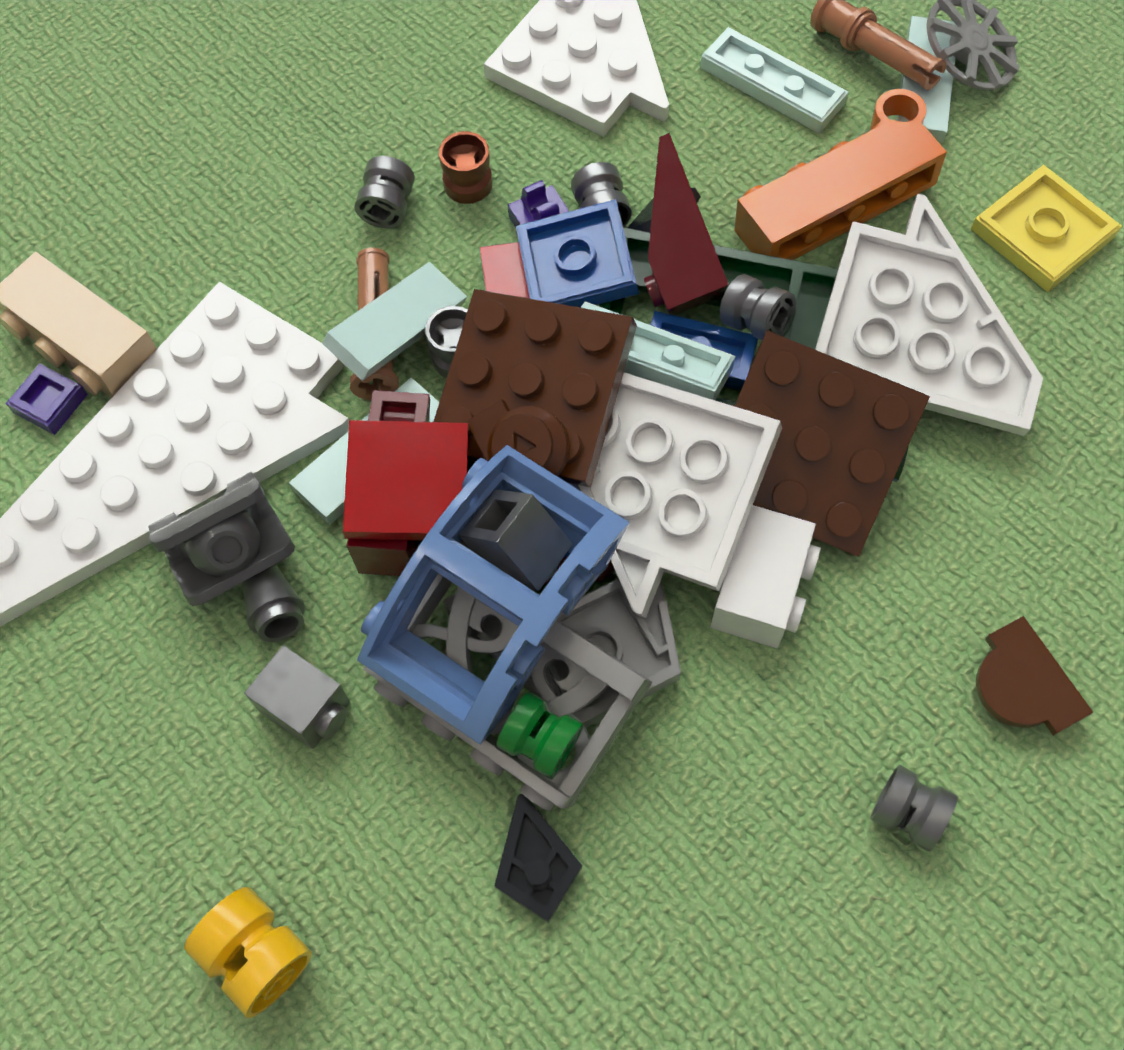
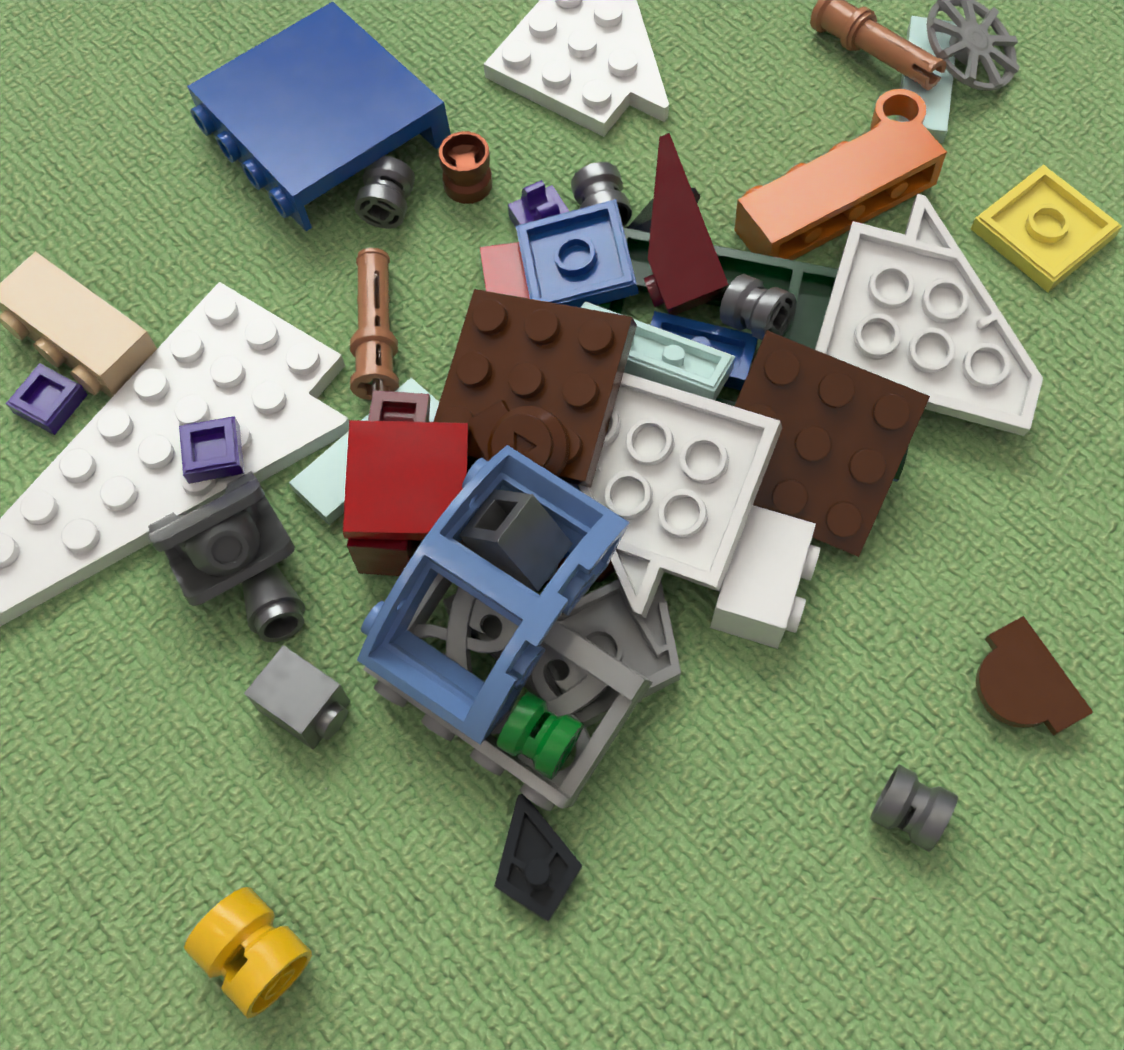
(211, 449): none -> tile
(314, 108): none -> panel
(391, 321): light aqua tile -> none
(443, 335): flat silver wheel -> none
(773, 80): light aqua tile -> none

